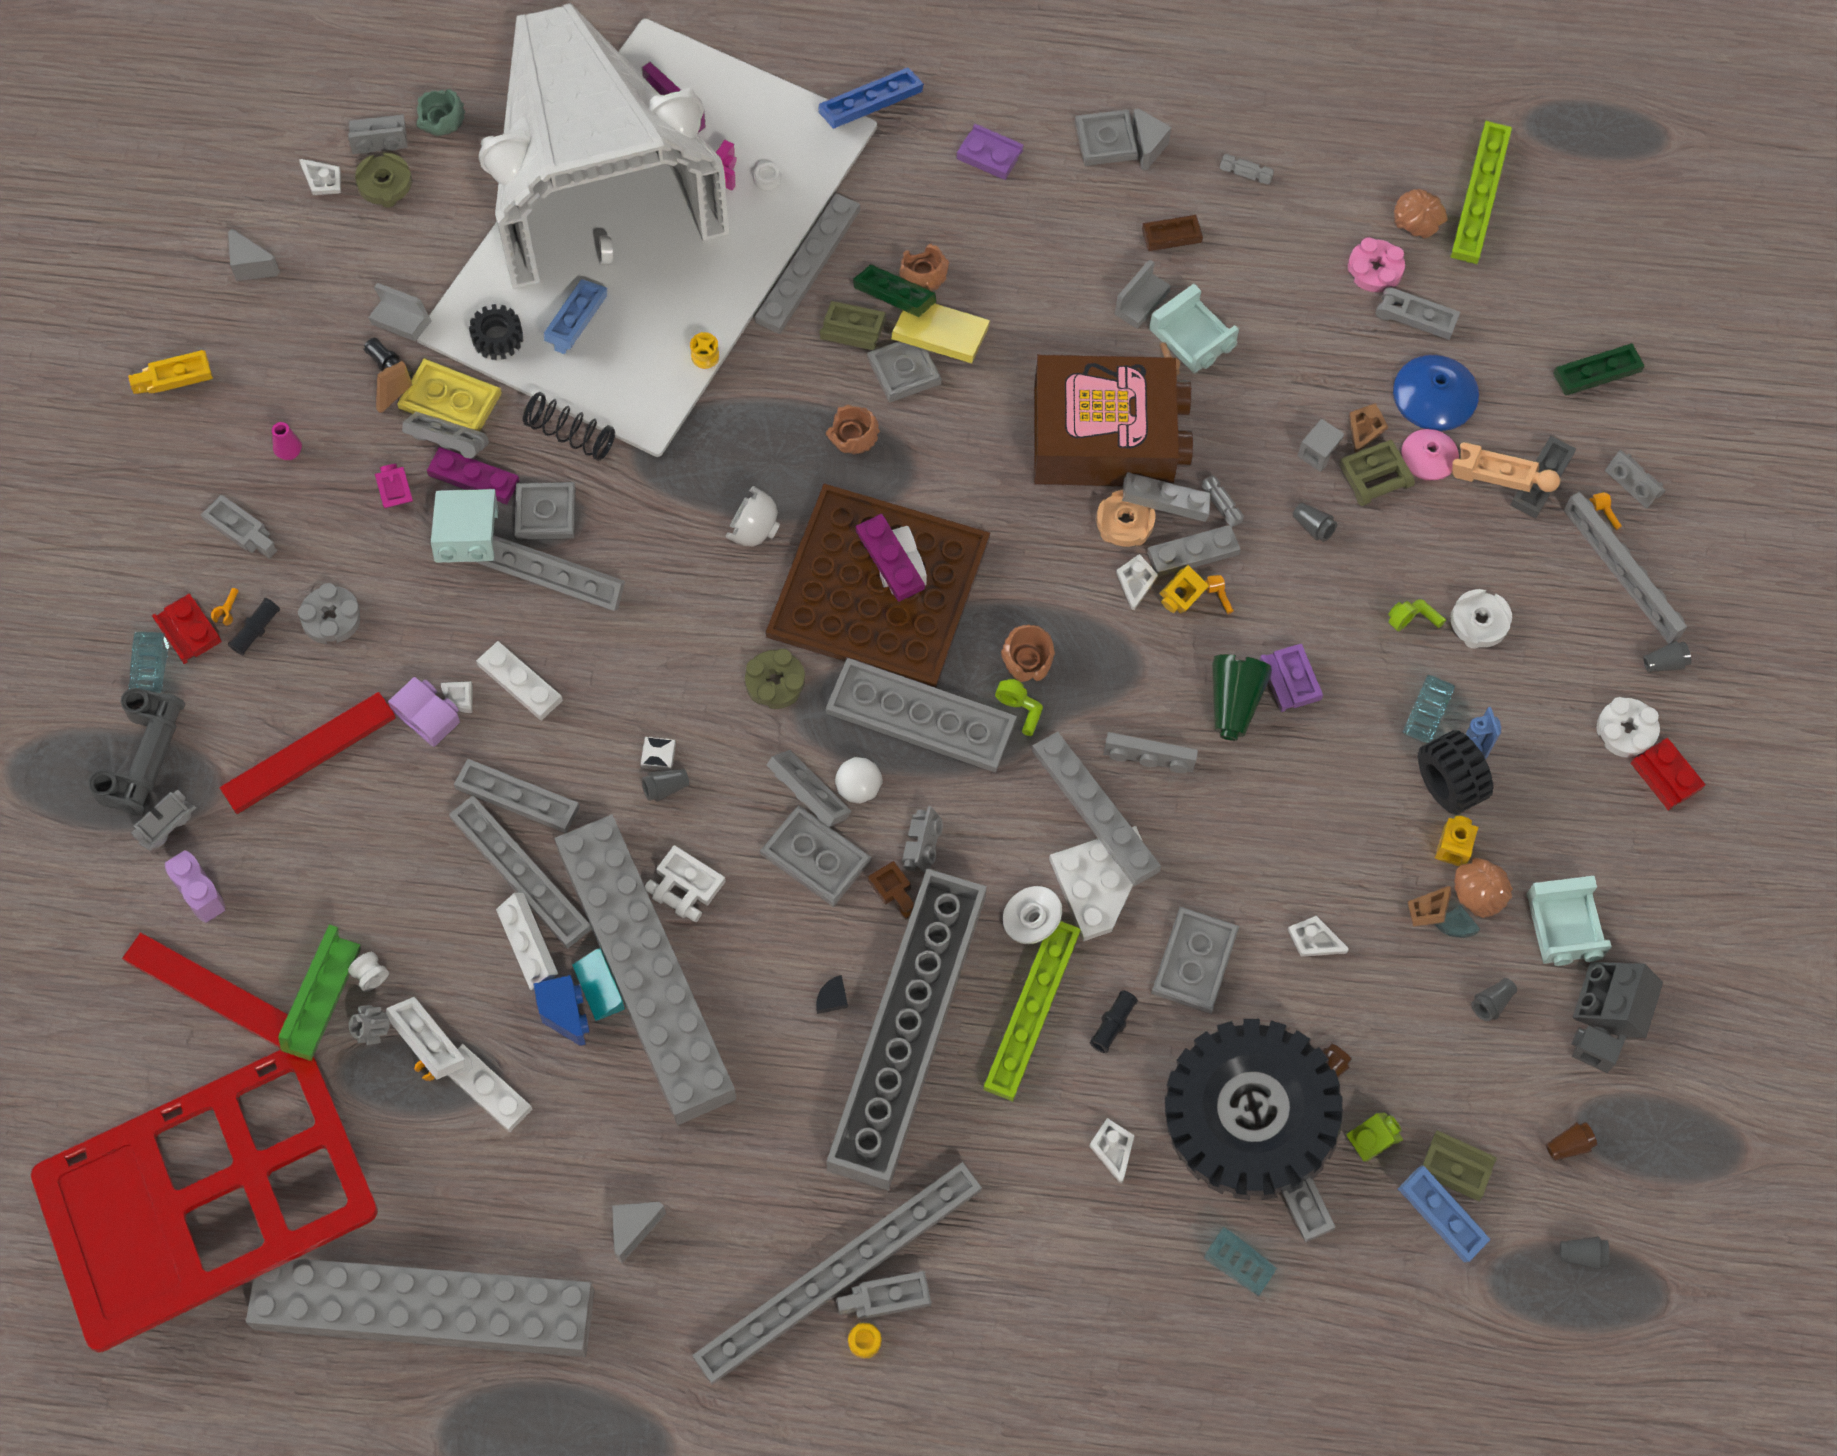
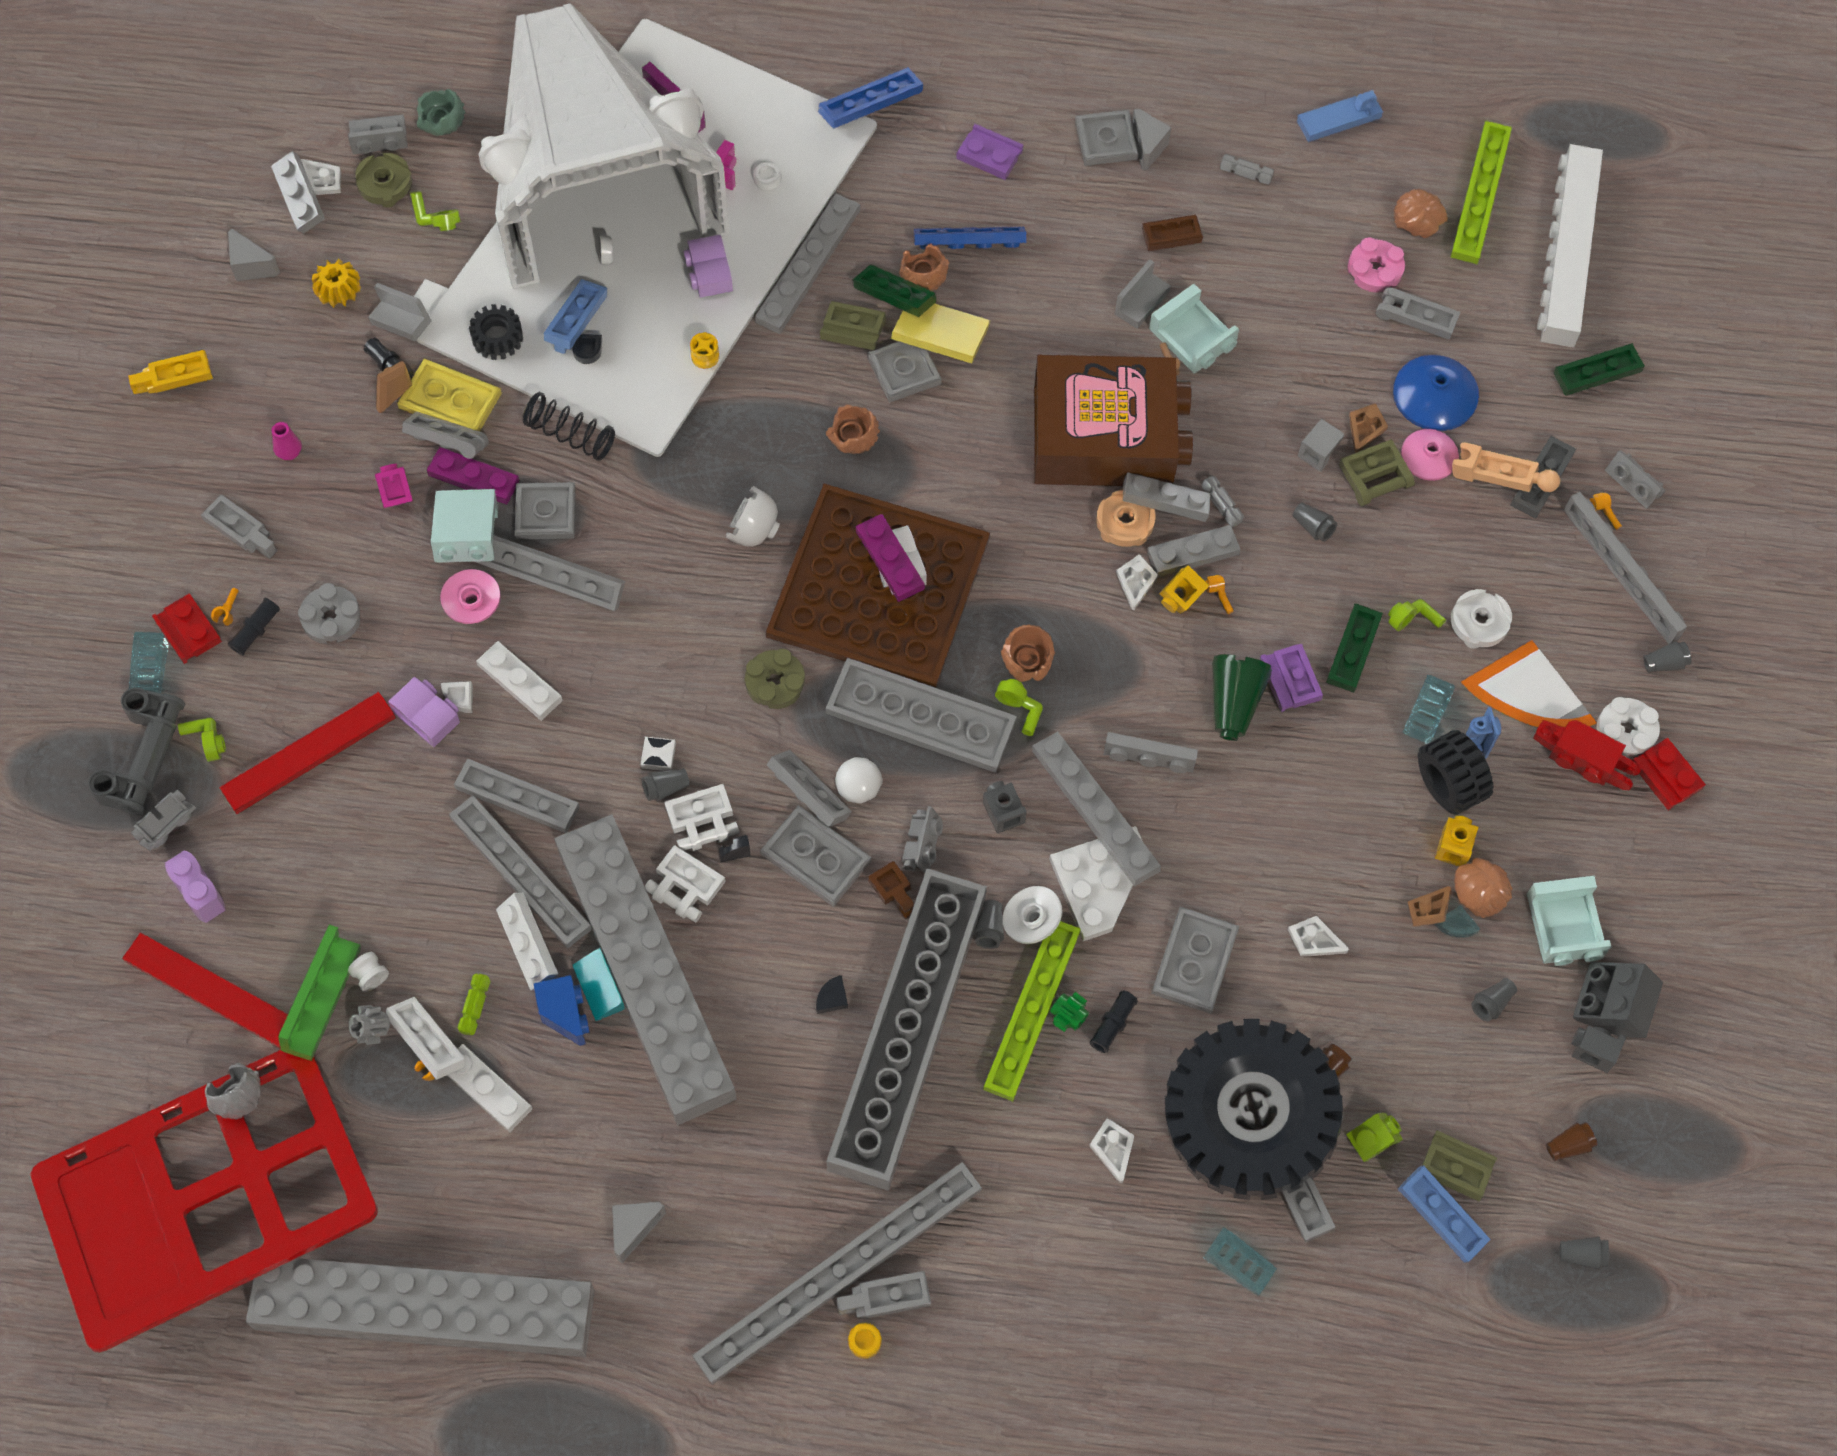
(212, 743): none -> lime plate
(237, 1095): none -> light grey hair
(298, 192): none -> plate
(336, 283): none -> yellow gear
(430, 294): none -> white sticker
(445, 219): none -> lime plate
(469, 585): none -> bright pink dish
(473, 1004): none -> lime axle
(587, 348): none -> black tile
(698, 809): none -> white plate
(709, 266): none -> lavender brick
(738, 850): none -> black tile
(980, 236): none -> blue plate
(989, 927): none -> dark grey cone
(1004, 815): none -> dark grey brick
(1069, 1012): none -> green gear
(1340, 116): none -> medium blue hinge
(1354, 648): none -> dark green plate
(1527, 689): none -> white sticker
(1570, 246): none -> white brick
(1587, 753): none -> red hinge

